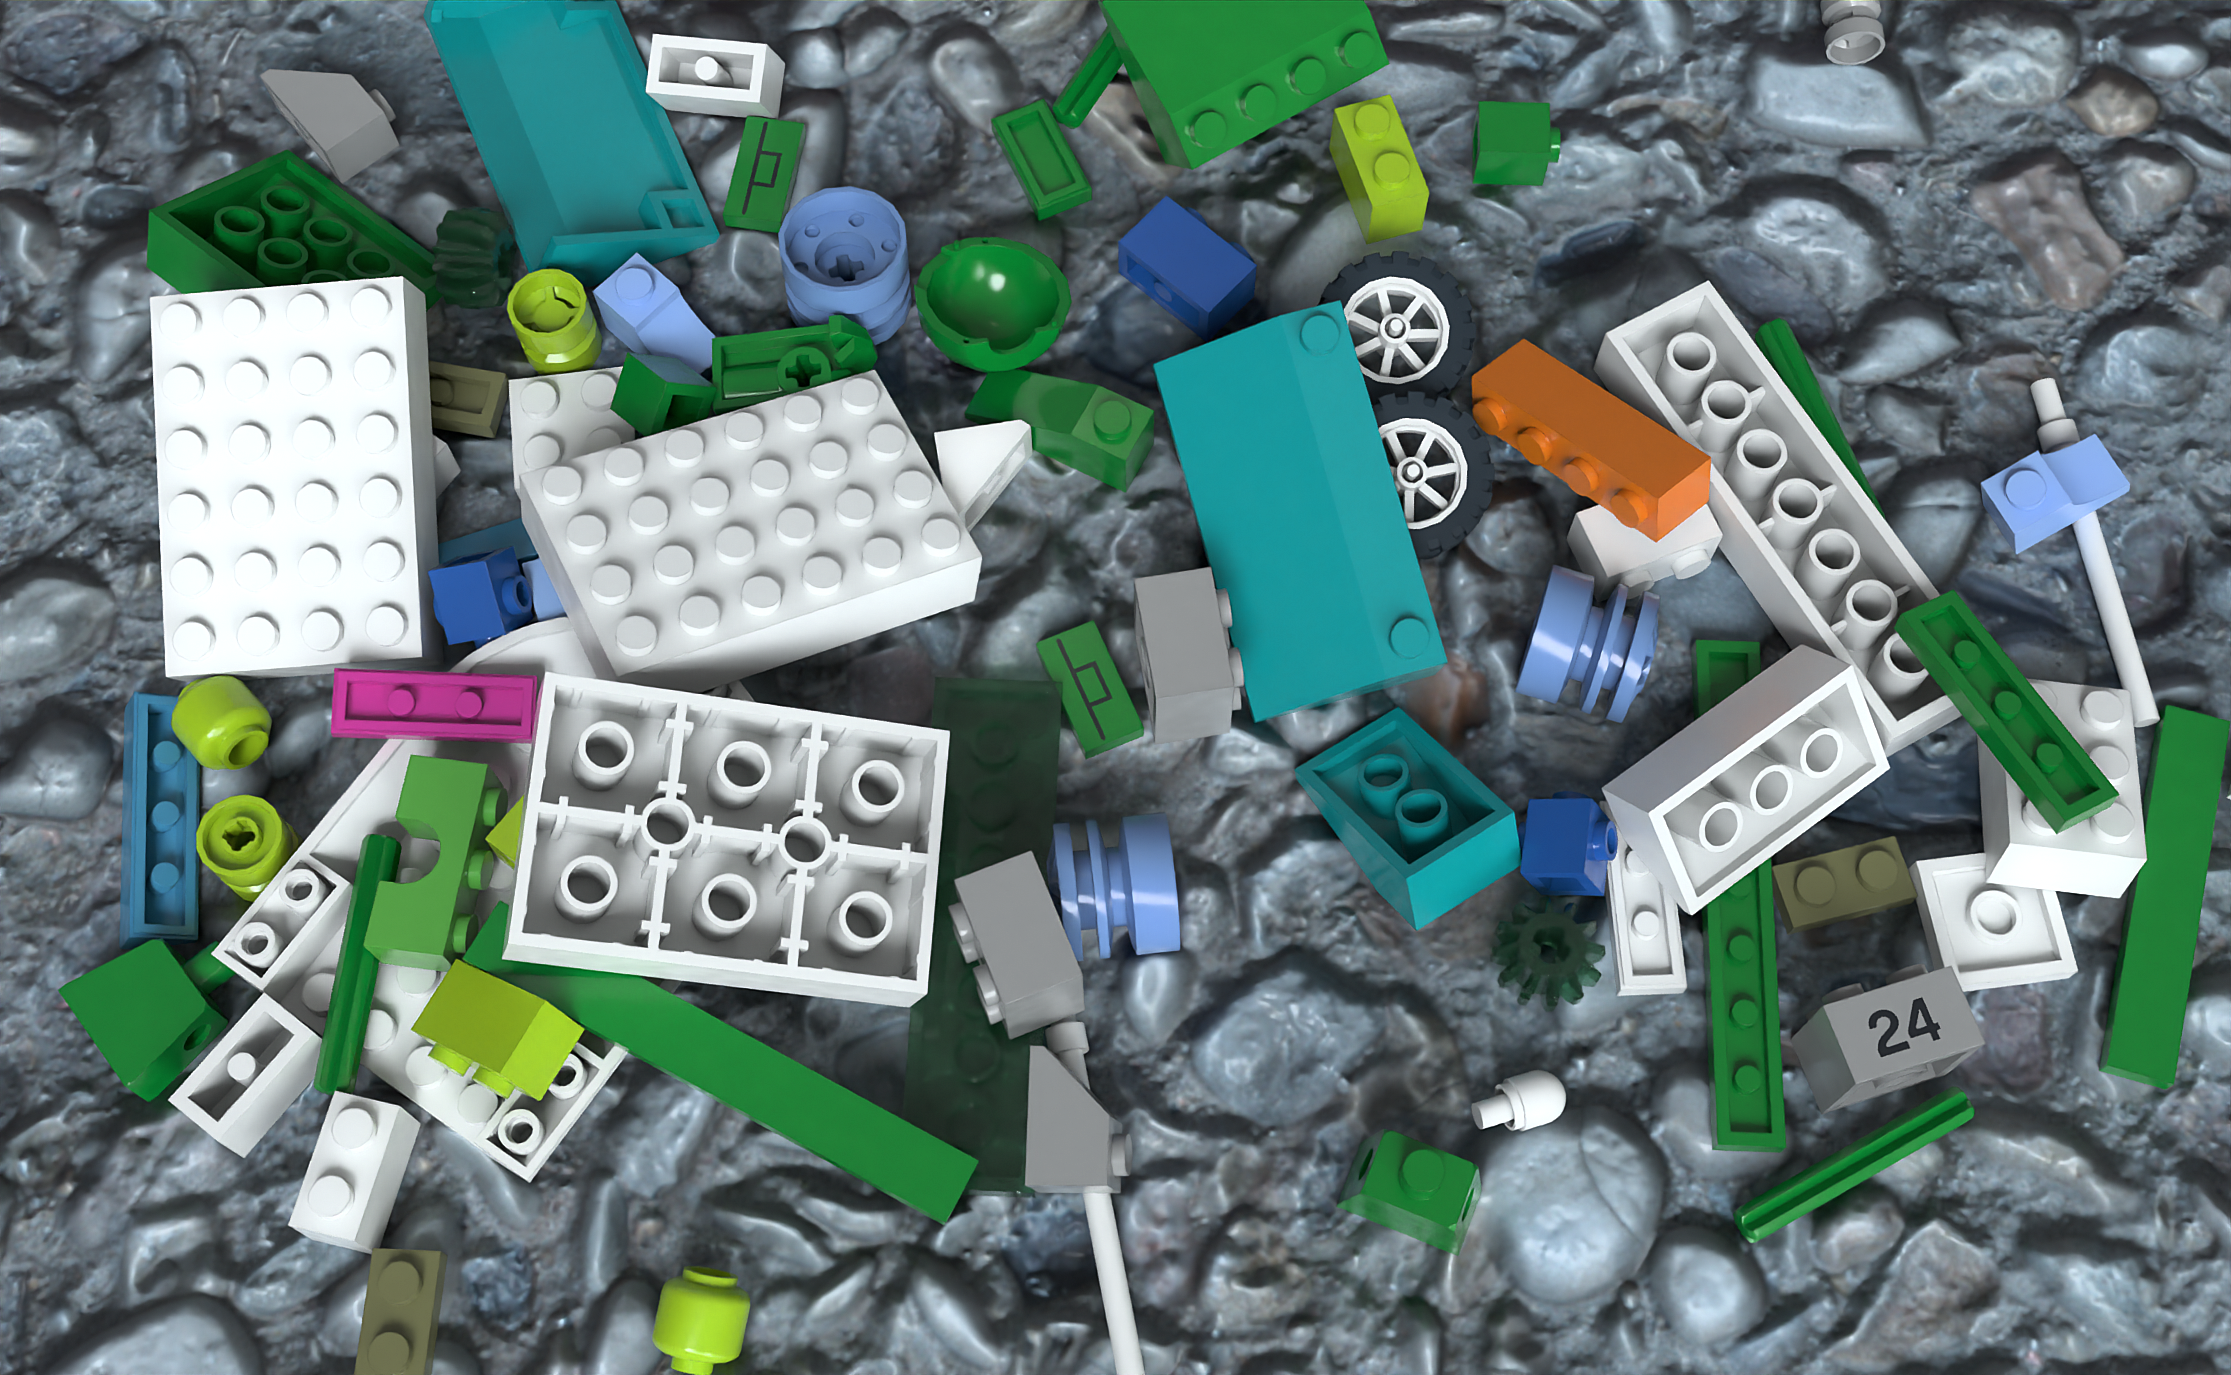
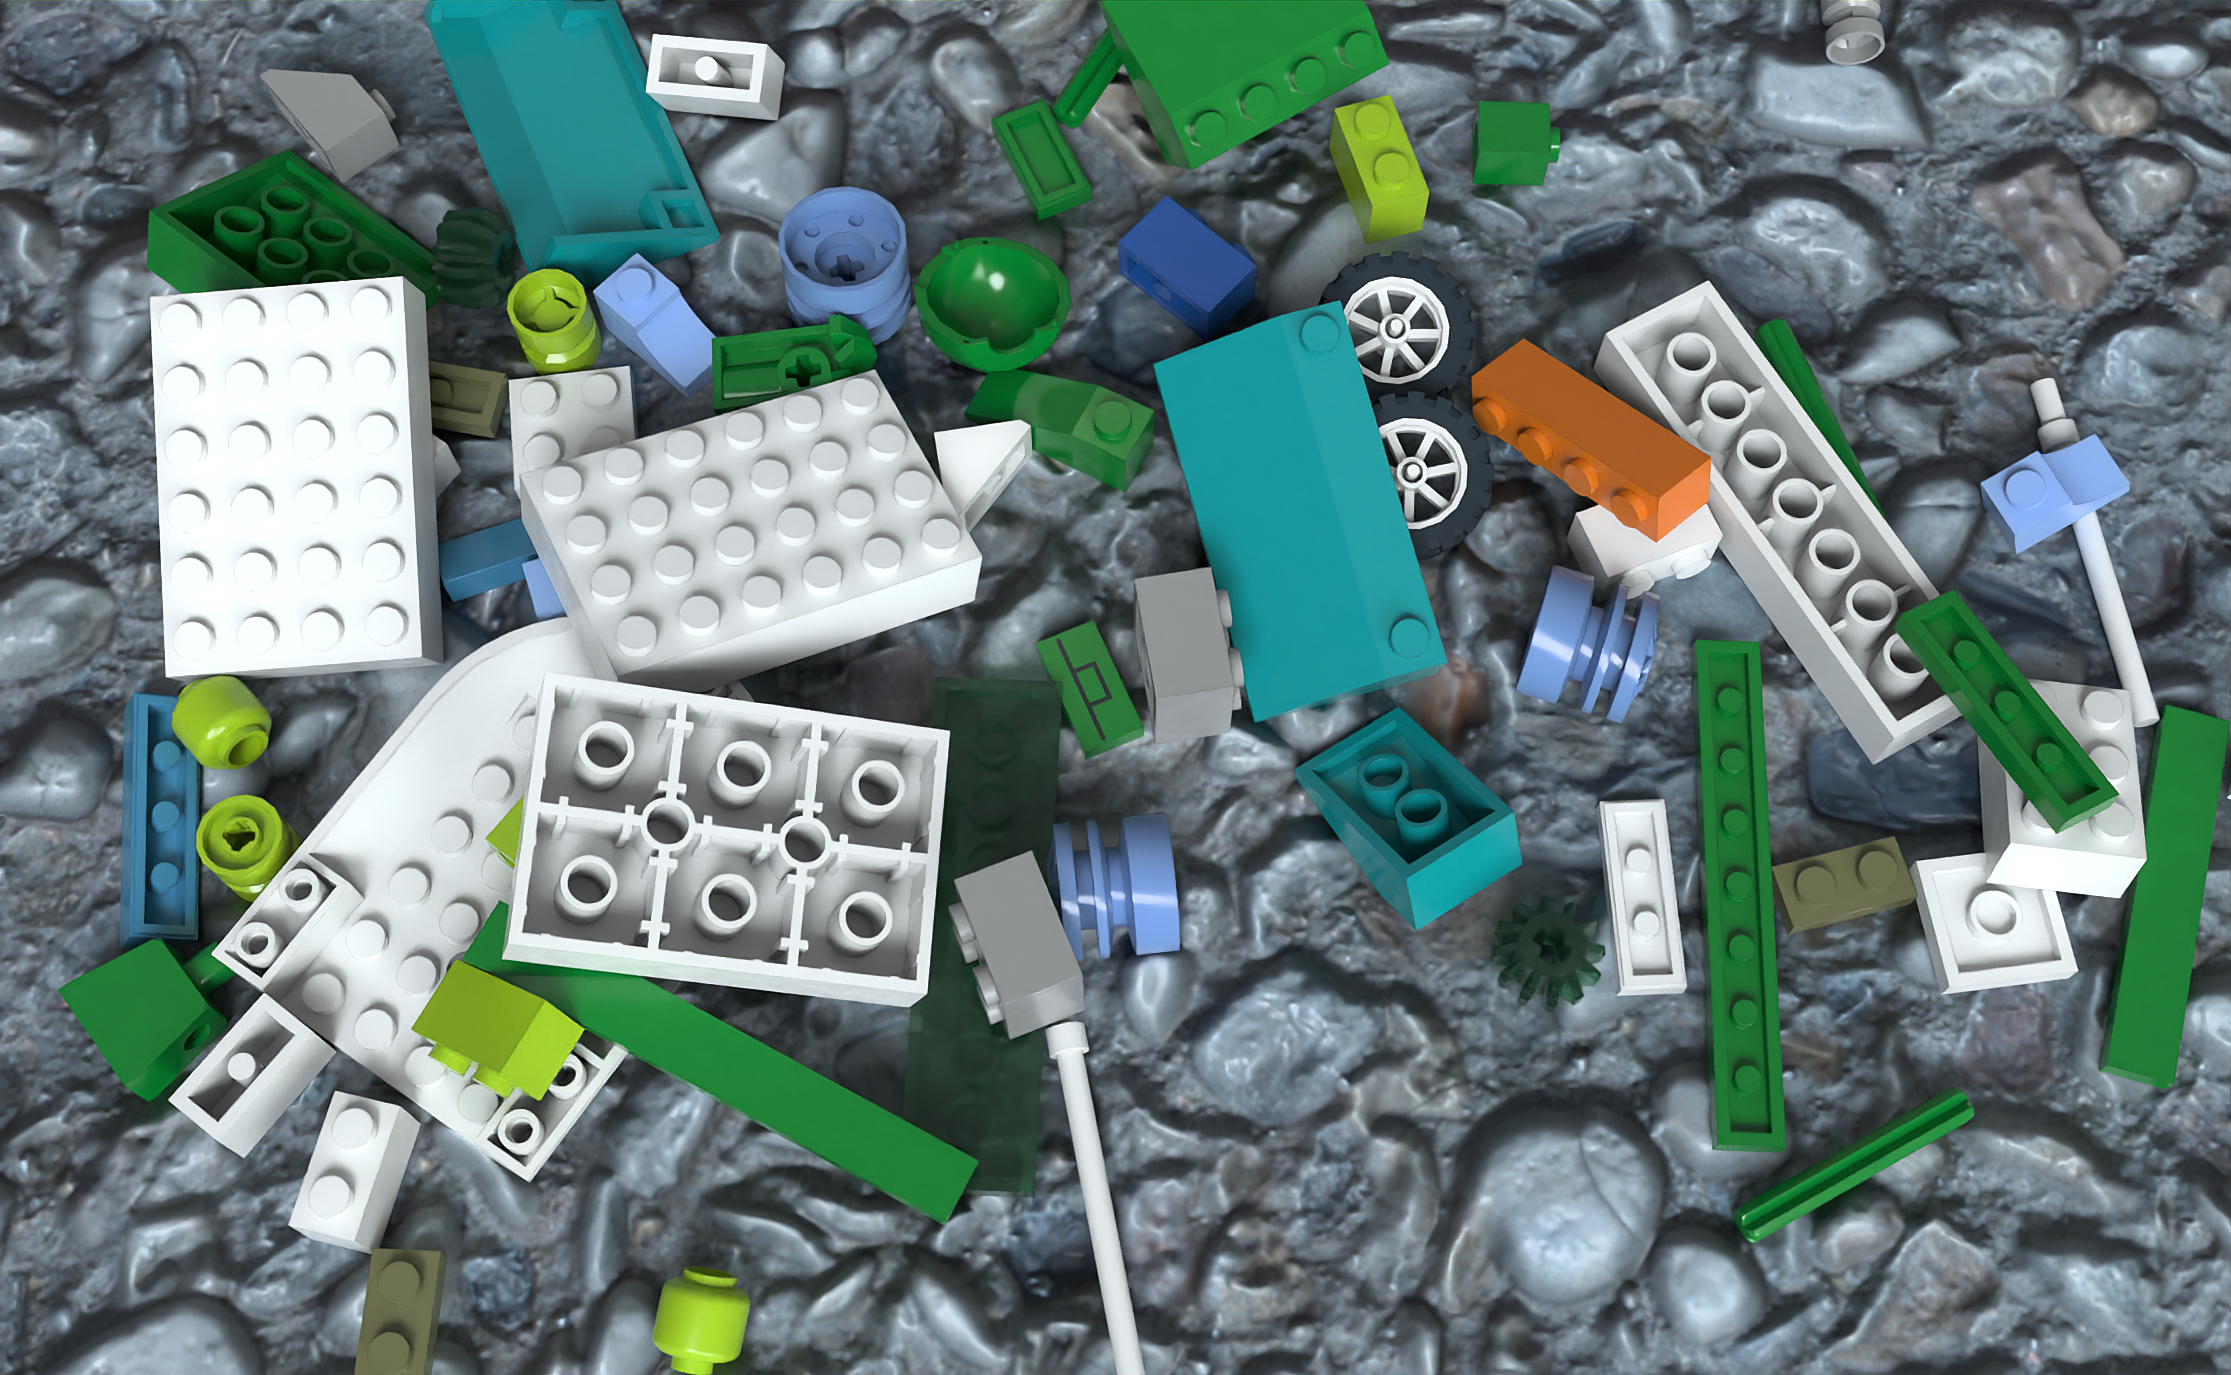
(355, 971): green axle -> none
(433, 706): dark pink tile -> none
(434, 917): bright green arch -> none
(481, 596): blue brick -> none
(660, 394): green brick -> none
(764, 174): green tile -> none
(1070, 1133): light grey slope -> none
(1413, 1189): green torso -> none
(1522, 1102): white cylinder -> none
(1567, 845): blue brick -> none
(1748, 776): white slope -> none
(1886, 1037): light grey brick -> none

